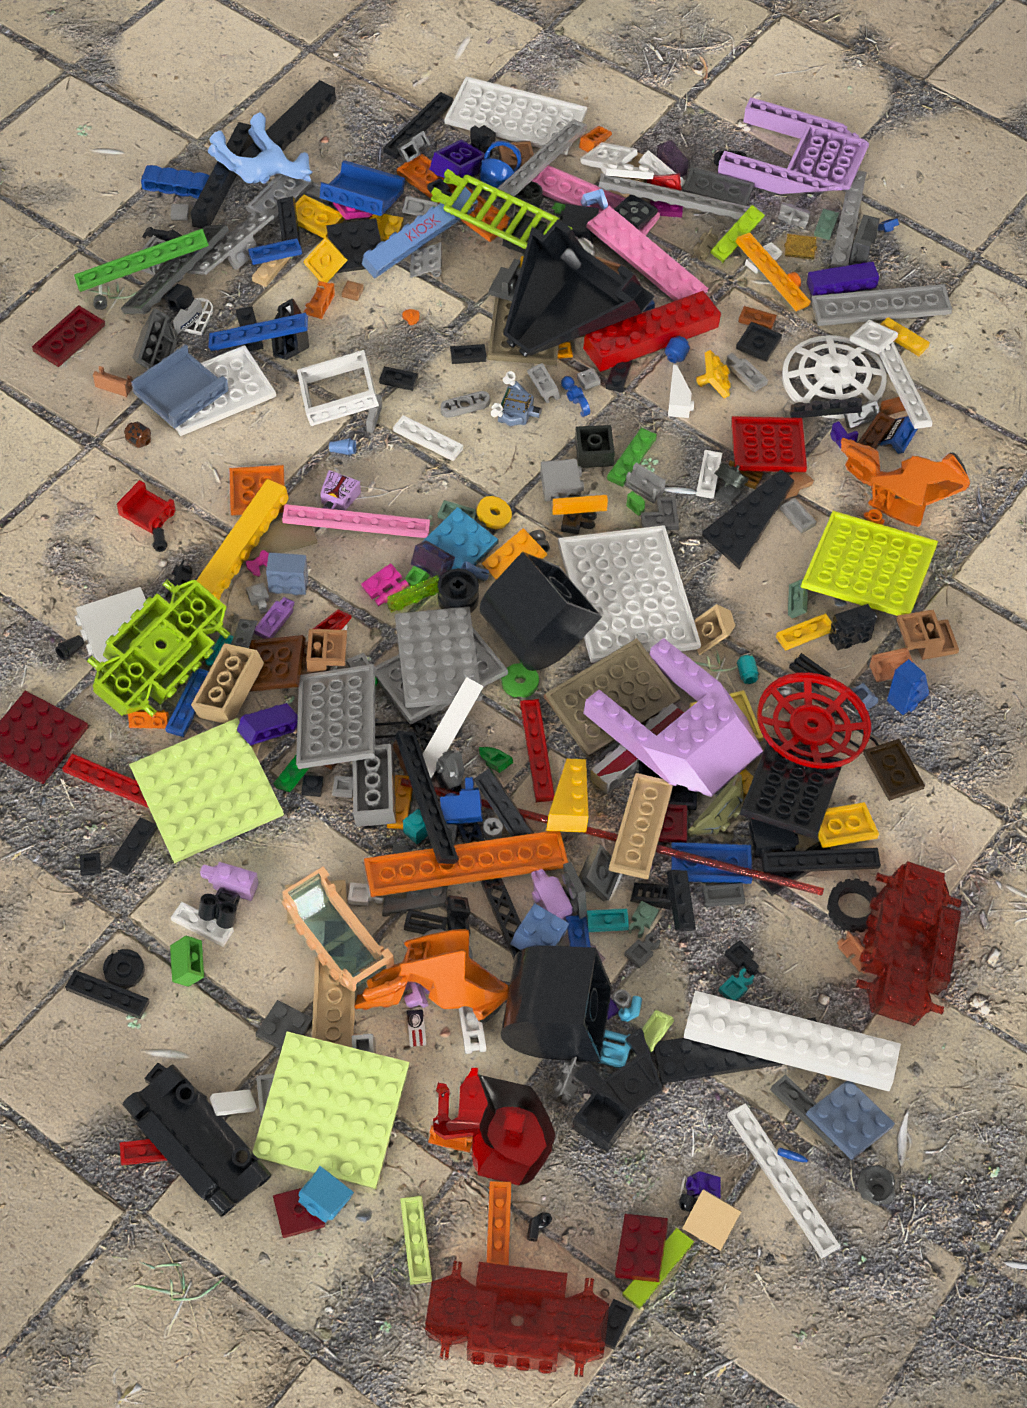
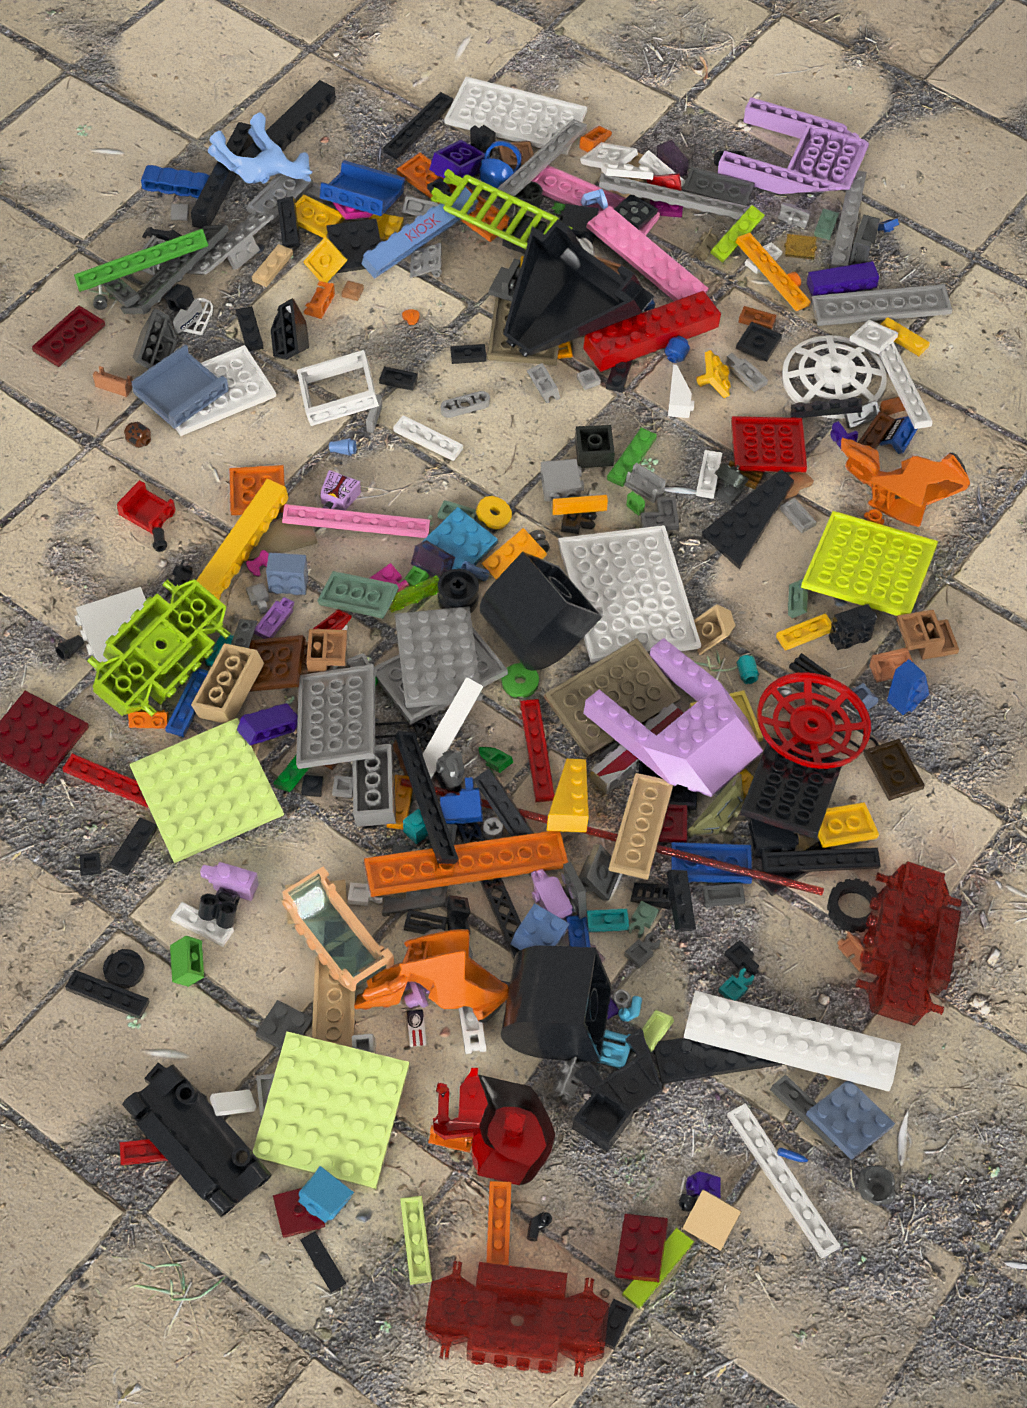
(122, 292): none -> dark grey plate
(258, 331): blue plate -> none
(275, 251): blue plate -> none
(323, 1261): none -> black piece
(358, 594): none -> sand green plate
(413, 146): dark grey brick -> none
(516, 404): sand blue torso -> none
(575, 395): blue piece -> none

